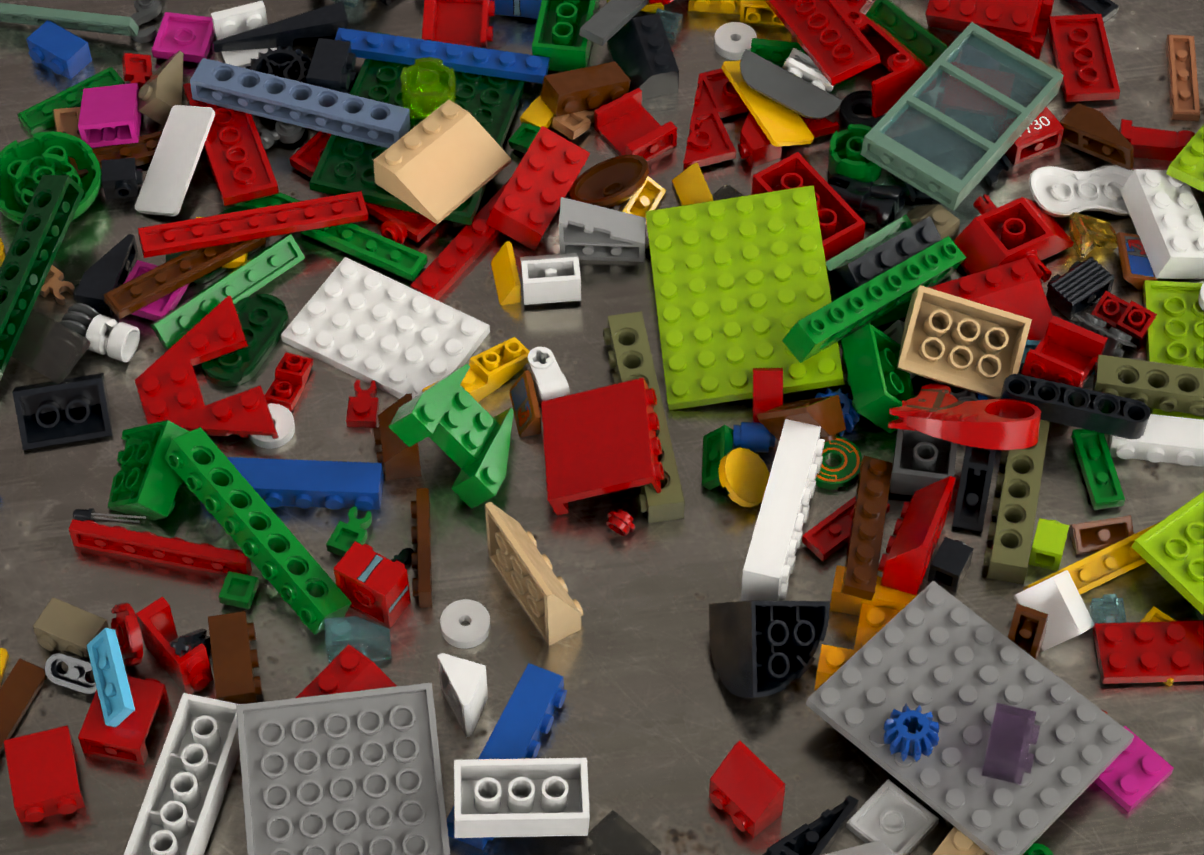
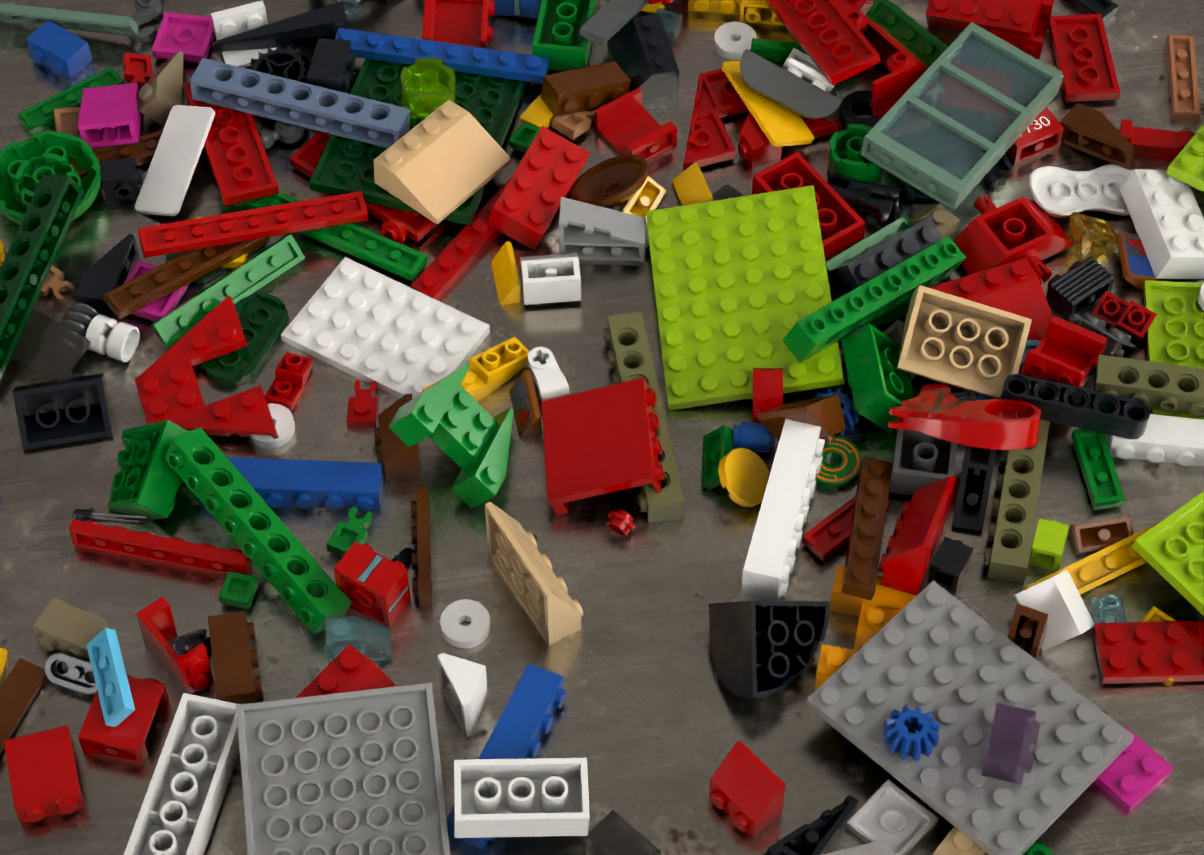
(128, 633): red tile -> none

